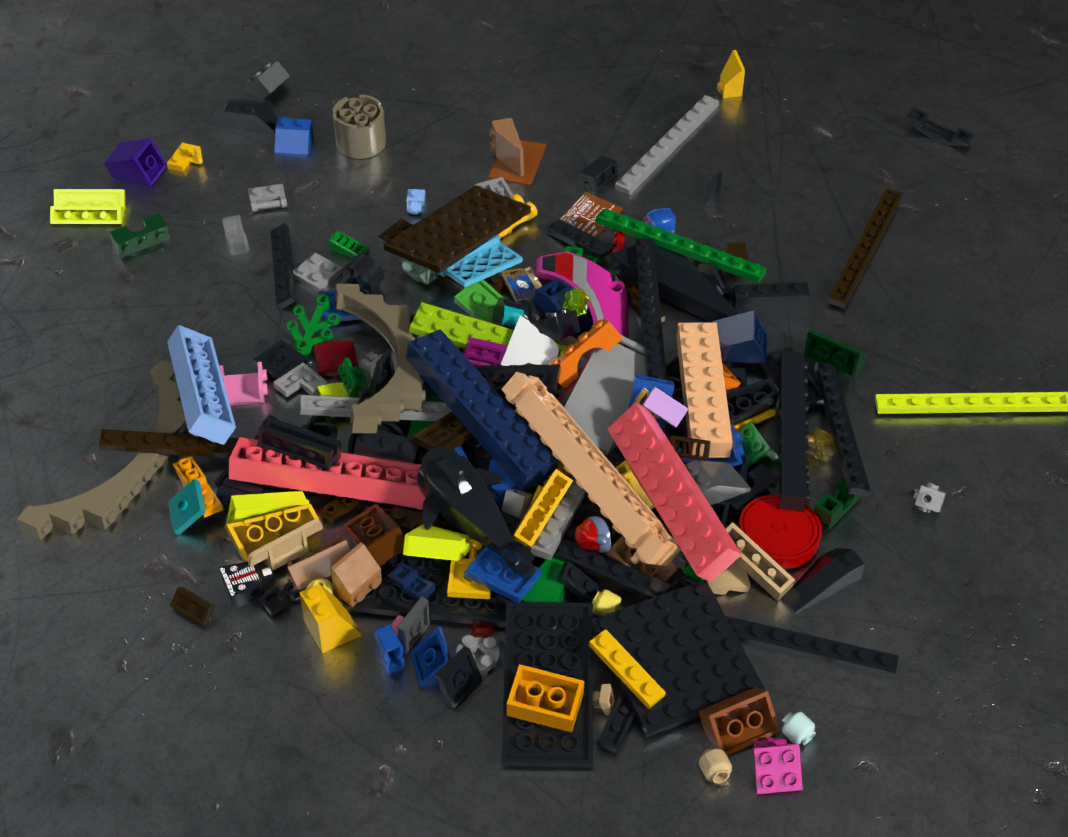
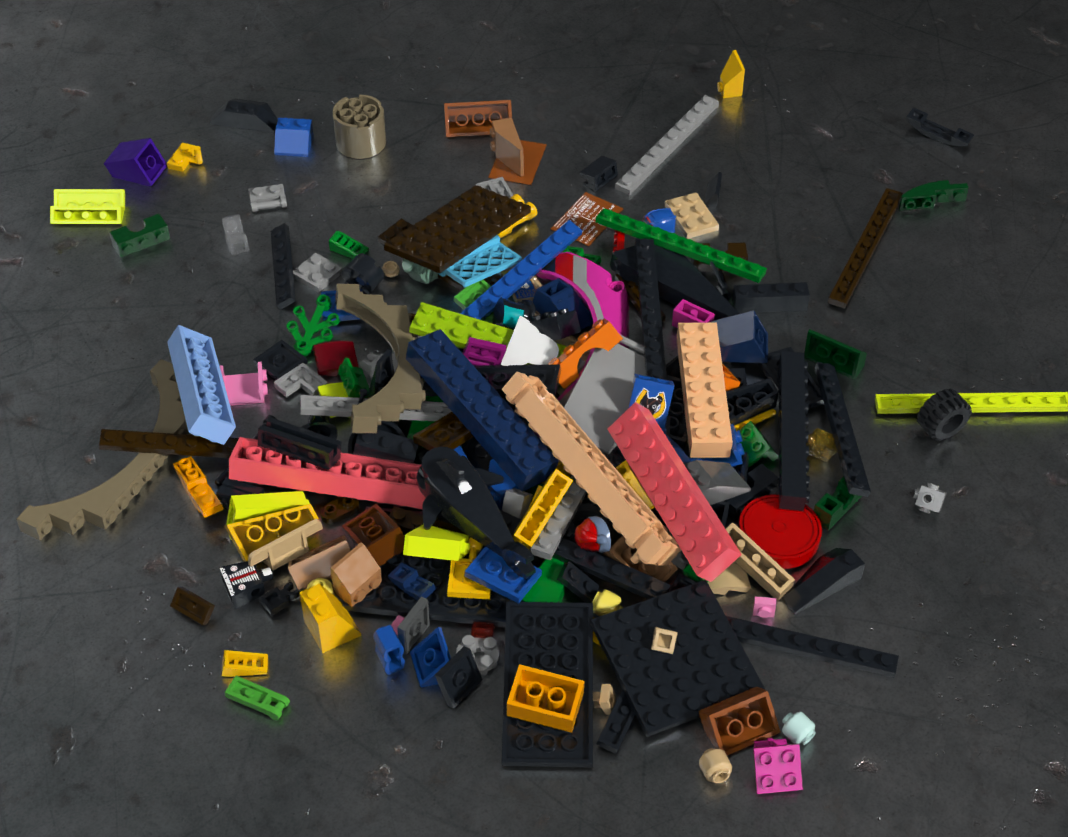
(186, 507): teal plate -> none
(234, 669): none -> yellow slope
(257, 697): none -> bright green plate
(266, 80): dark grey slope -> none
(390, 269): none -> tan plate
(415, 201): light blue plate -> none
(474, 117): none -> dark orange slope
(524, 271): none -> blue plate
(576, 300): clear neon green head -> none
(579, 238): black plate -> none
(627, 669): yellow plate -> none
(664, 640): none -> tan slope
(665, 407): lavender hinge -> none
(675, 440): dark brown slope -> none
(690, 313): none -> dark pink brick
(692, 215): none -> tan plate
(764, 607): none -> bright pink plate
(934, 192): none -> dark green slope
(944, 414): none -> black tyre

